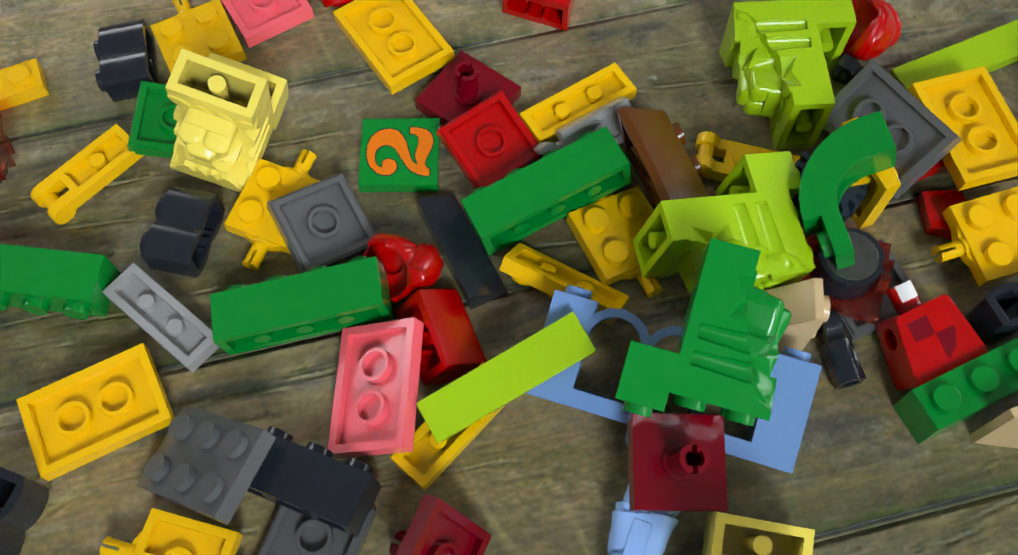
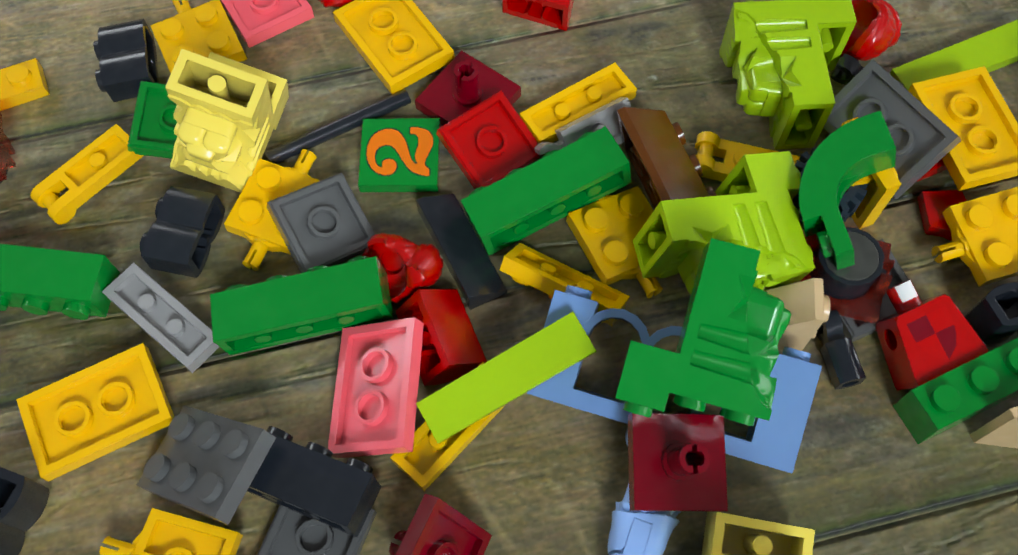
(338, 127): none -> black piece

